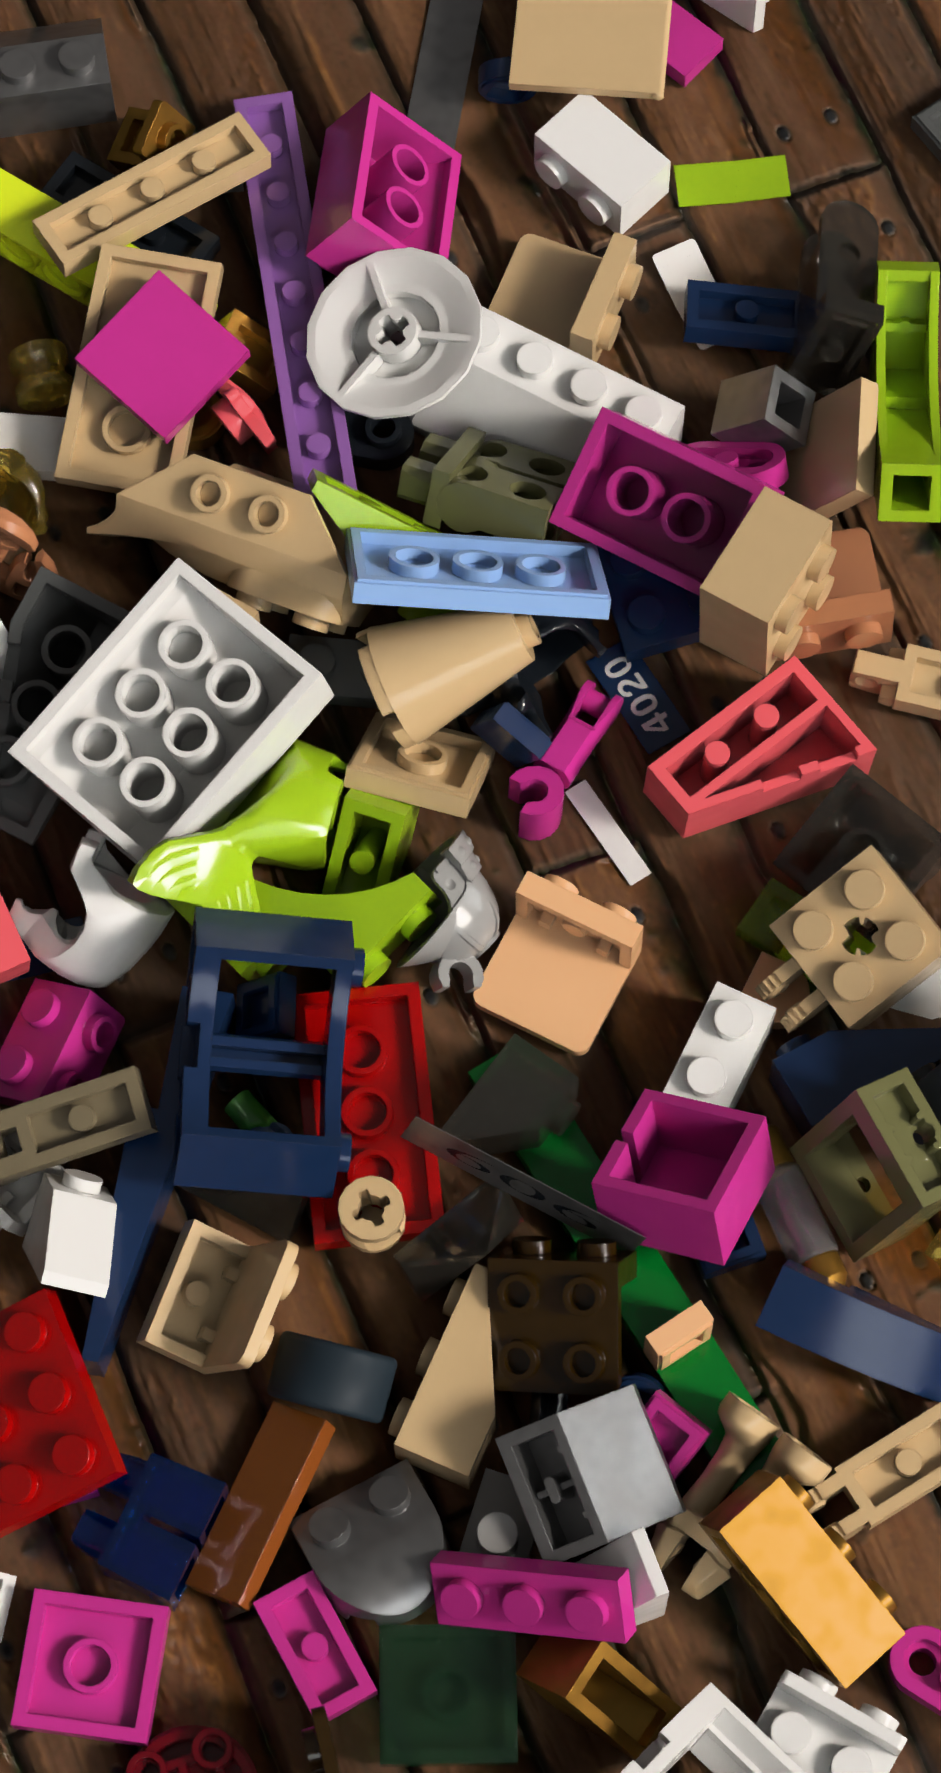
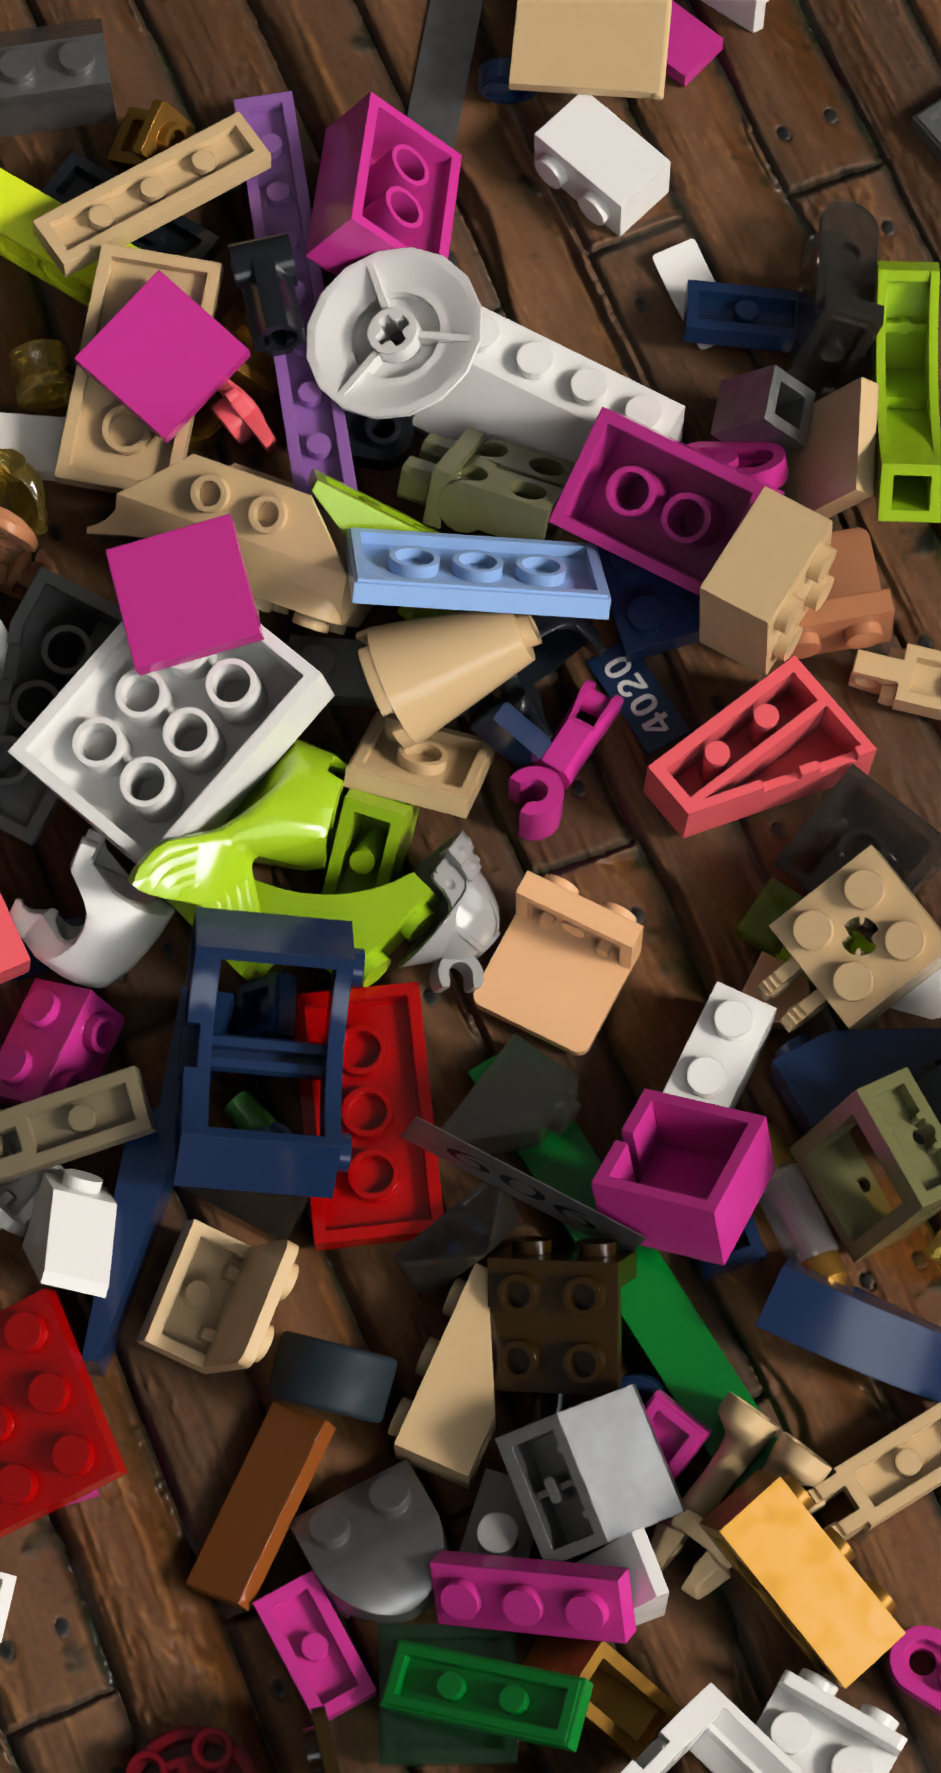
(91, 1667): dark pink plate -> none
(141, 1552): clear blue hips -> none
(184, 594): none -> dark pink tile
(267, 282): none -> black piece
(376, 1228): tan wheel -> none
(487, 1695): none -> green tile
(569, 291): tan bracket -> none
(608, 832): white sticker -> none
(678, 1336): light nougat tile -> none
(732, 181): lime sticker -> none

